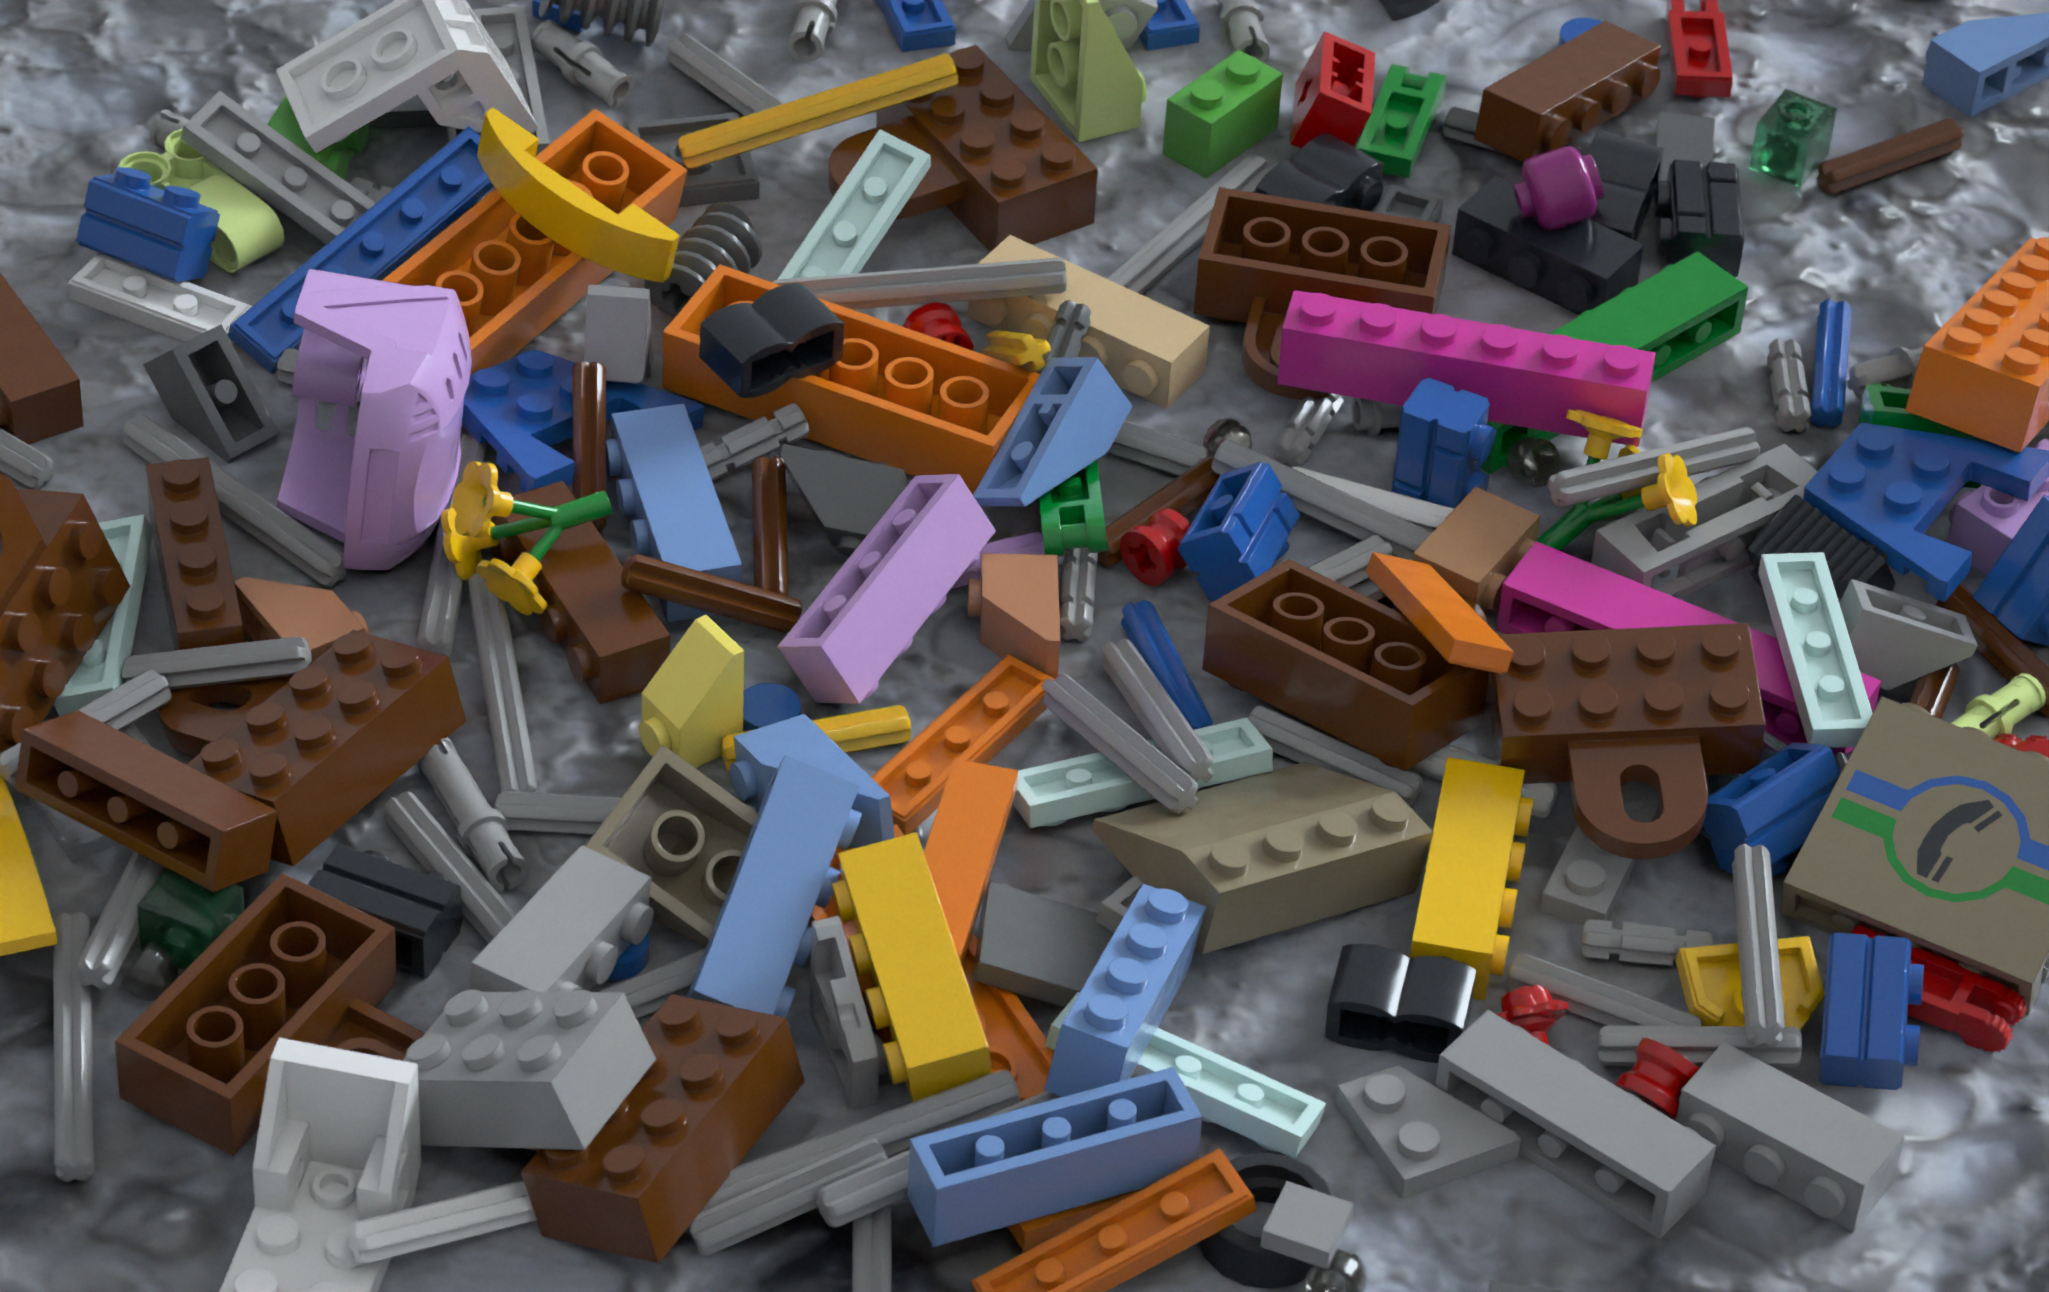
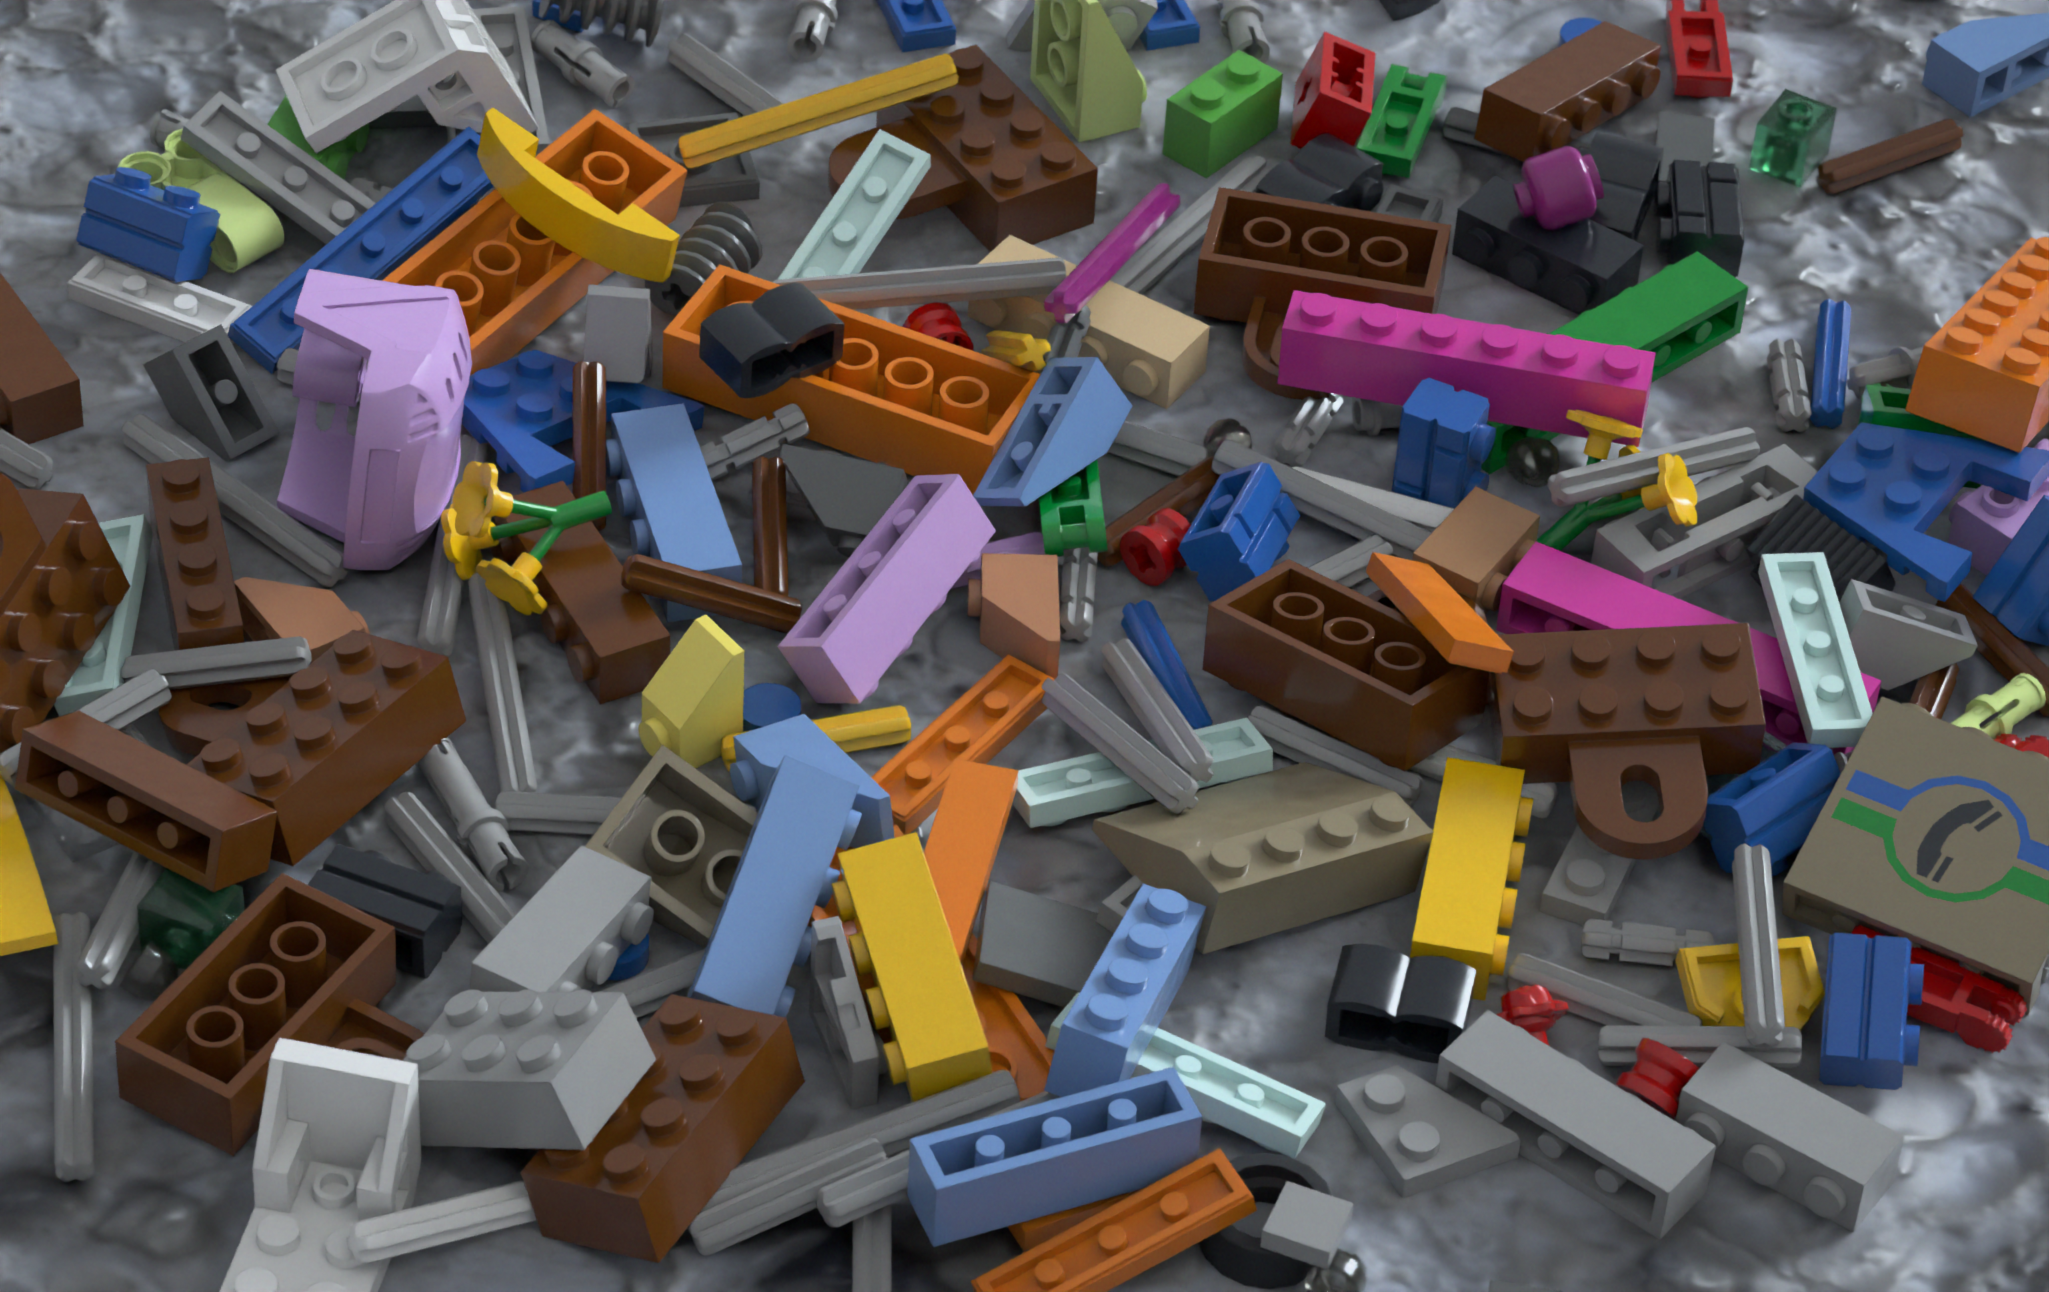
(1111, 253): none -> magenta axle

